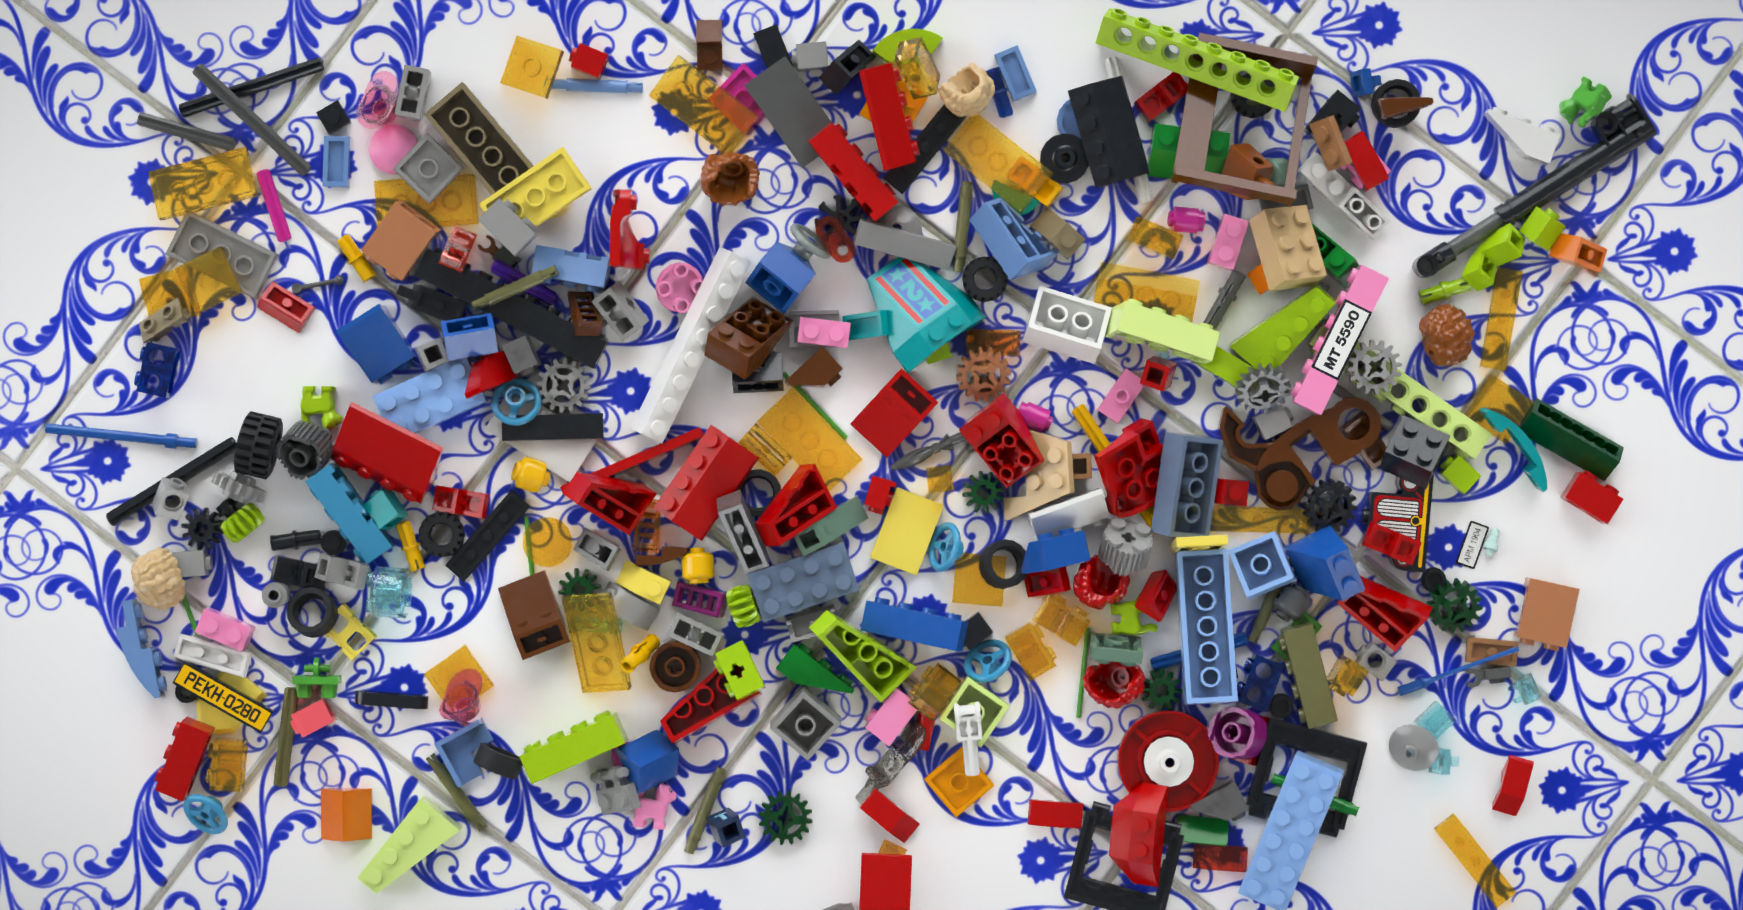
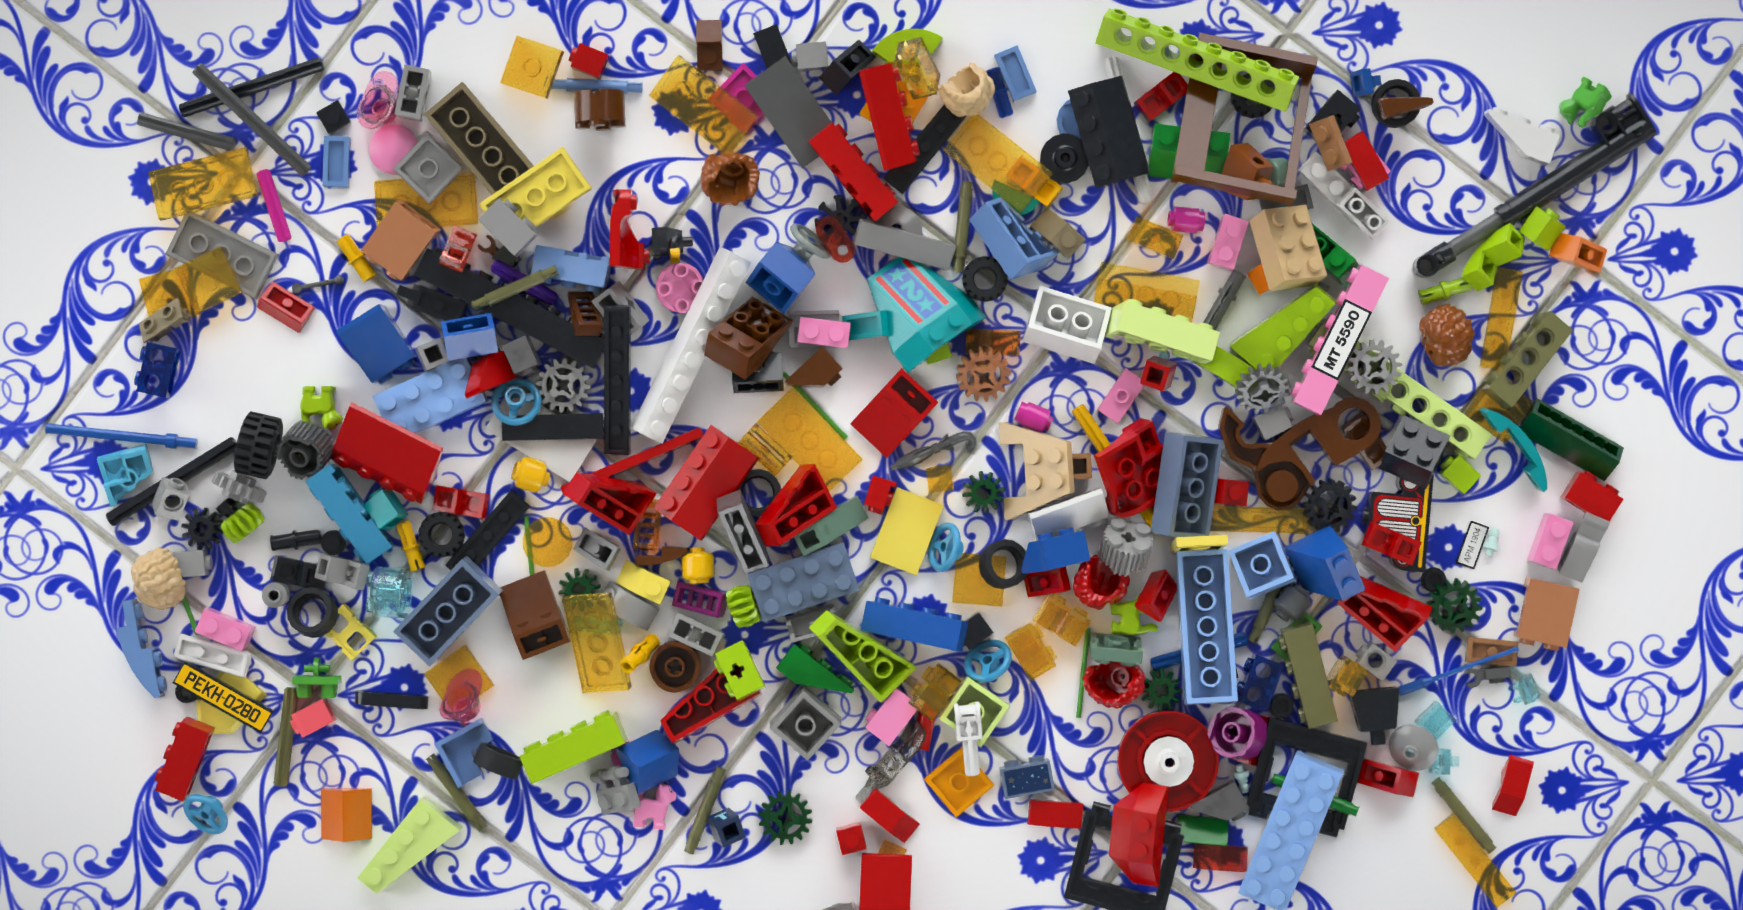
(124, 470): none -> medium azure slope
(228, 764): clear yellow brick -> none
(448, 611): none -> sand blue brick
(599, 109): none -> reddish brown brick
(617, 379): none -> black tile
(669, 242): none -> black piece
(851, 838): none -> red brick
(1002, 440): red slope -> none
(1026, 777): none -> brick
(1241, 775): none -> light aqua piece
(1375, 711): none -> black torso
(1388, 778): none -> red slope
(1463, 815): none -> olive piece
(1550, 541): none -> bright pink brick
(1555, 334): none -> olive brick
(1583, 547): none -> light grey piece

